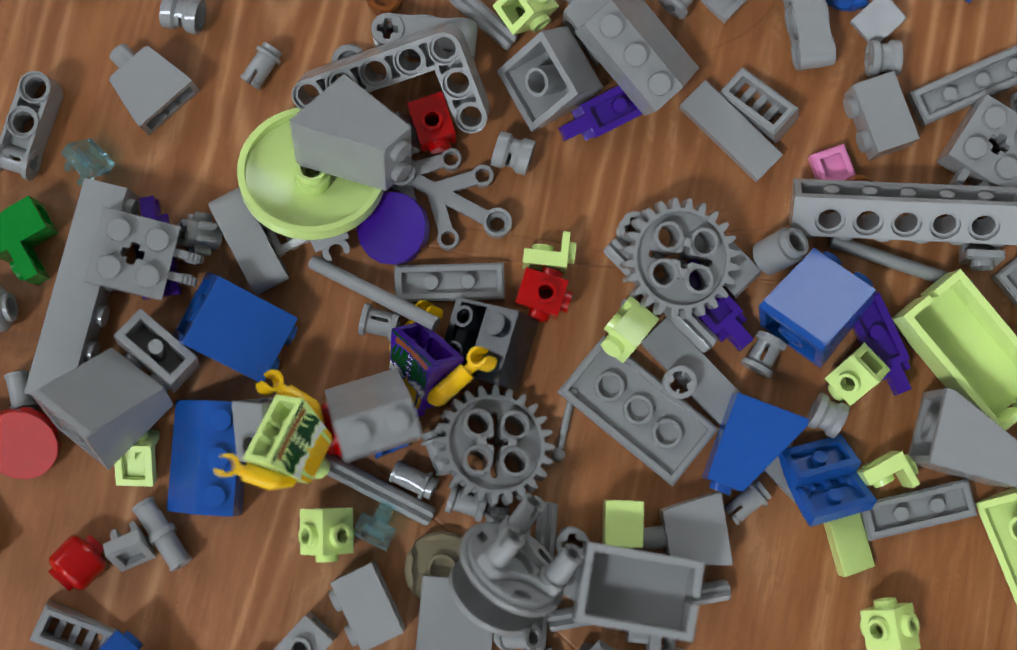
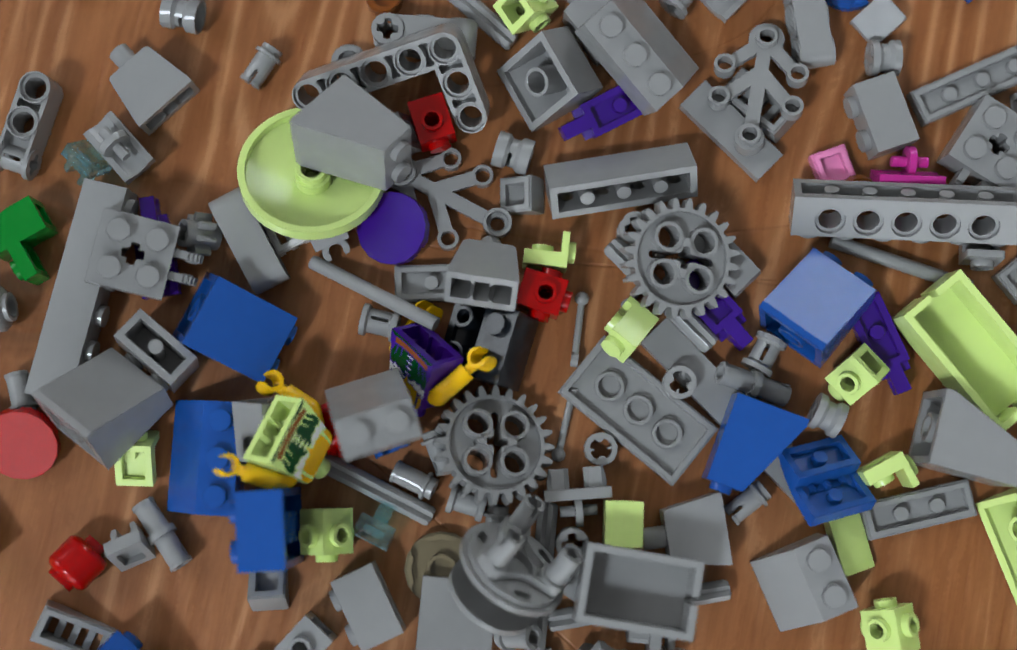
(119, 148): none -> light grey hips
(266, 529): none -> blue brick
(268, 590): none -> light grey slope
(483, 275): none -> light grey torso
(522, 195): none -> light grey slope
(581, 299): none -> light grey hinge
(594, 487): none -> light grey hips
(598, 437): none -> light grey bush
(620, 180): none -> light grey brick
(753, 383): none -> light grey pin
(758, 81): none -> light grey plant
(780, 250): light grey brick -> none
(804, 583): none -> light grey slope
(909, 163): none -> dark pink hips

